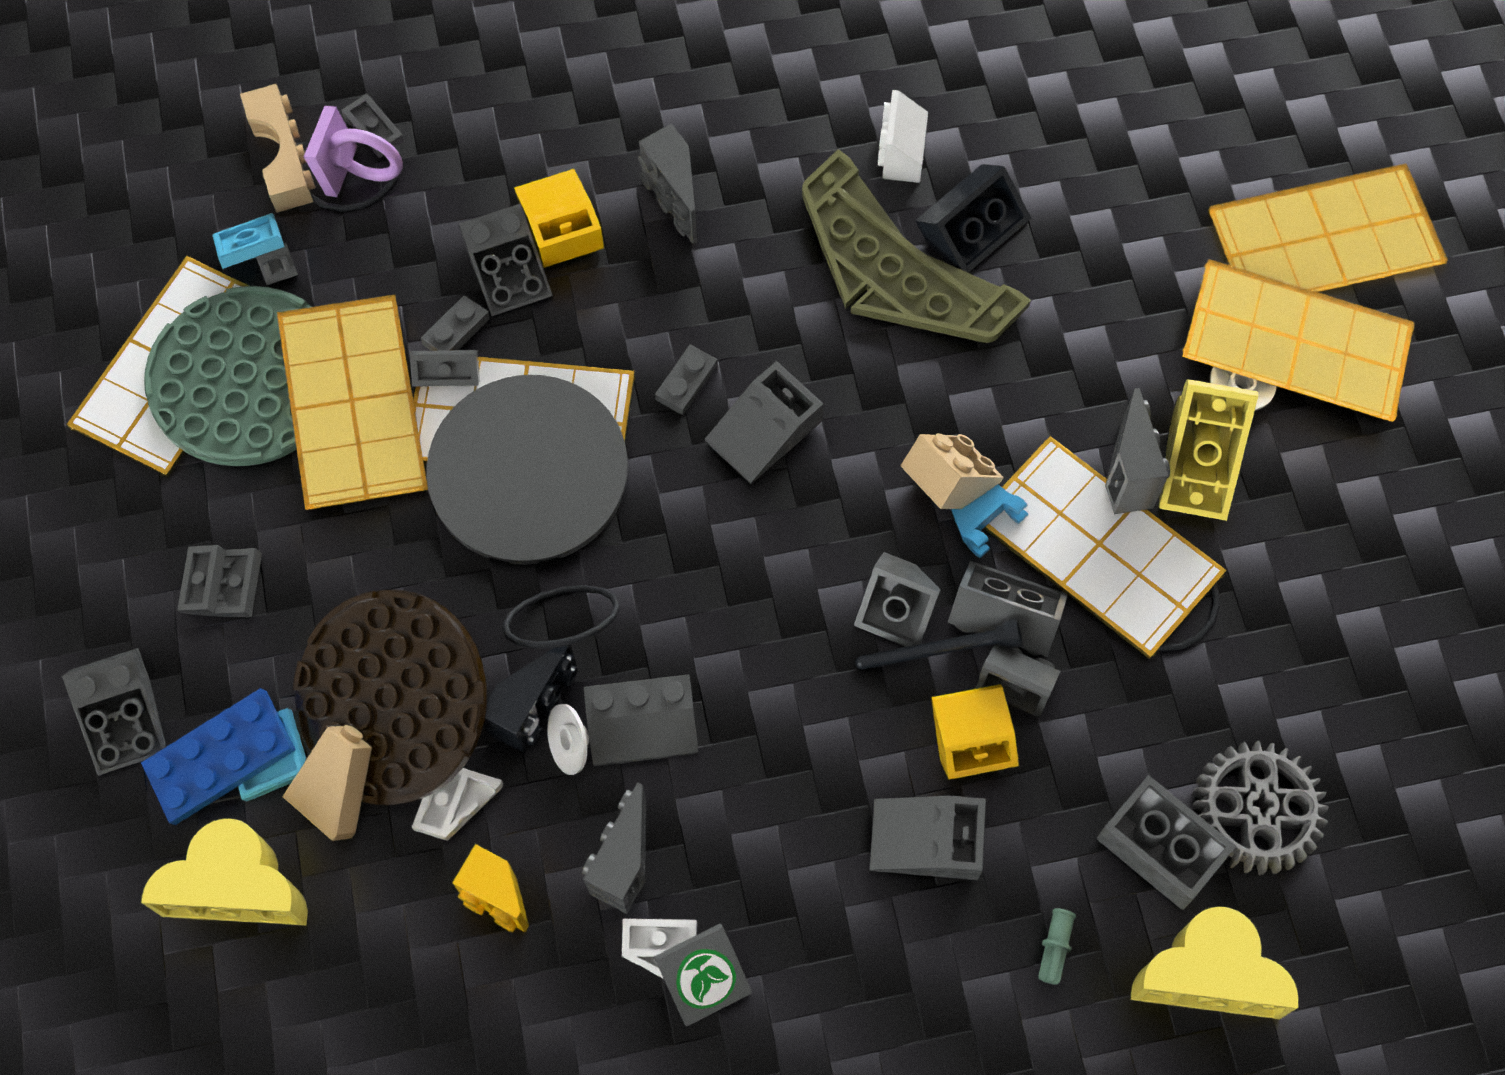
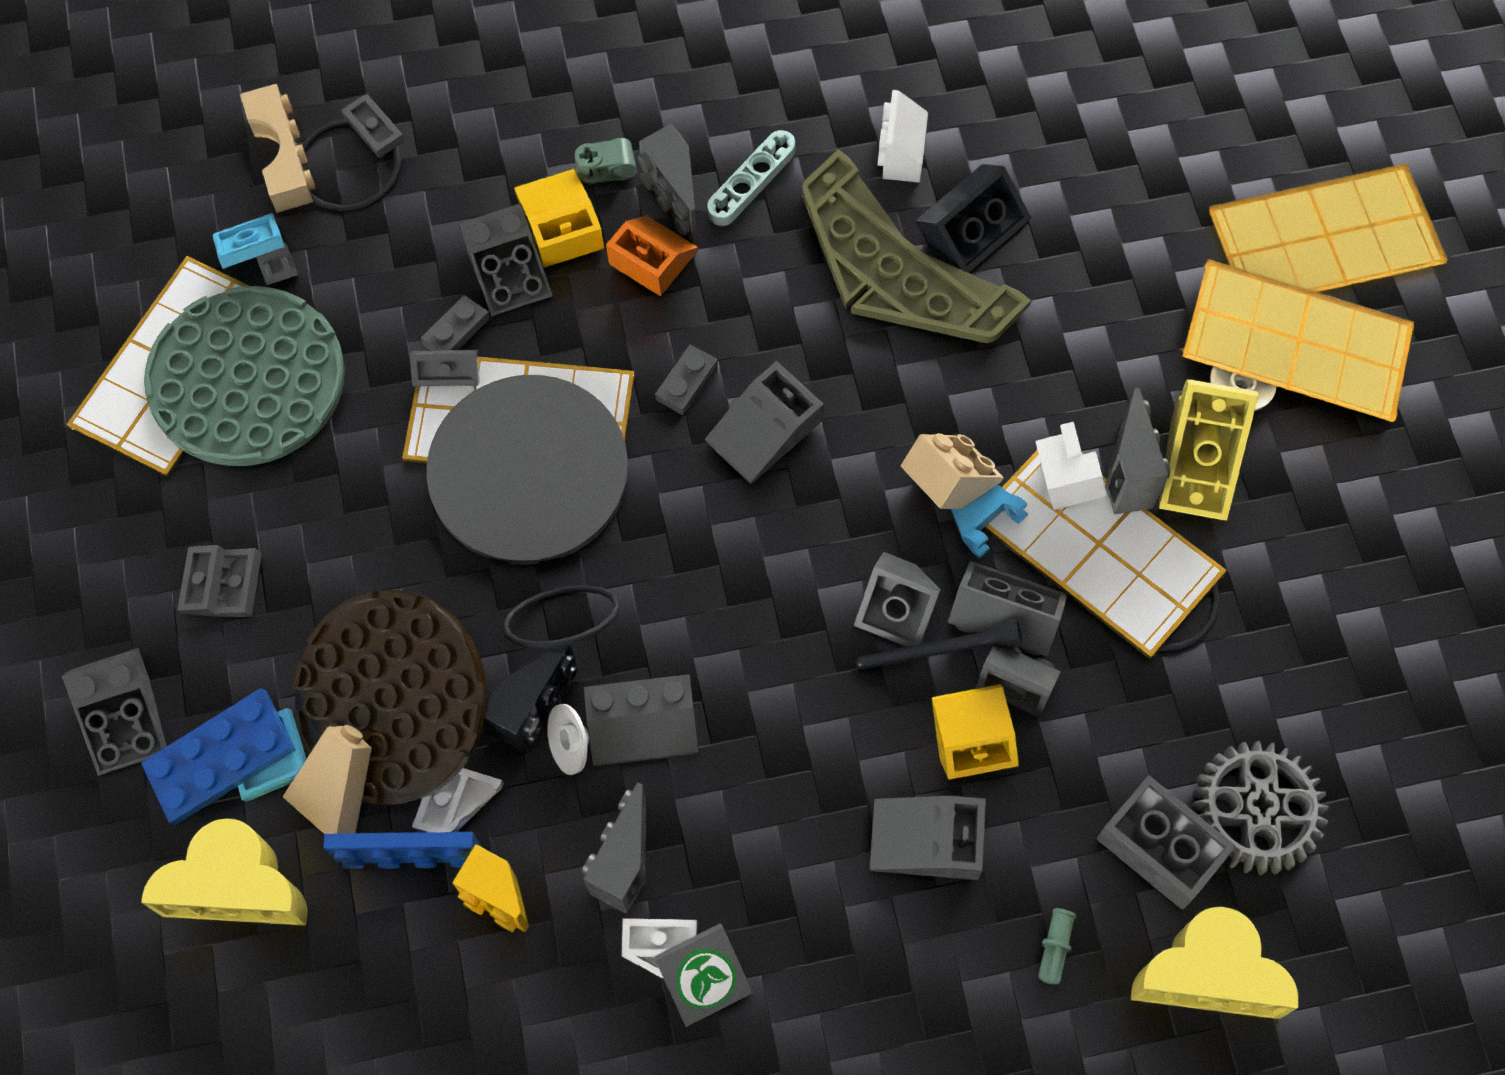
(333, 149): lavender tile -> none
(351, 402): clear yellow piece -> none
(395, 848): none -> blue plate
(608, 161): none -> sand green piece
(649, 253): none -> orange slope
(747, 175): none -> light aqua beam
(1068, 473): none -> white plate

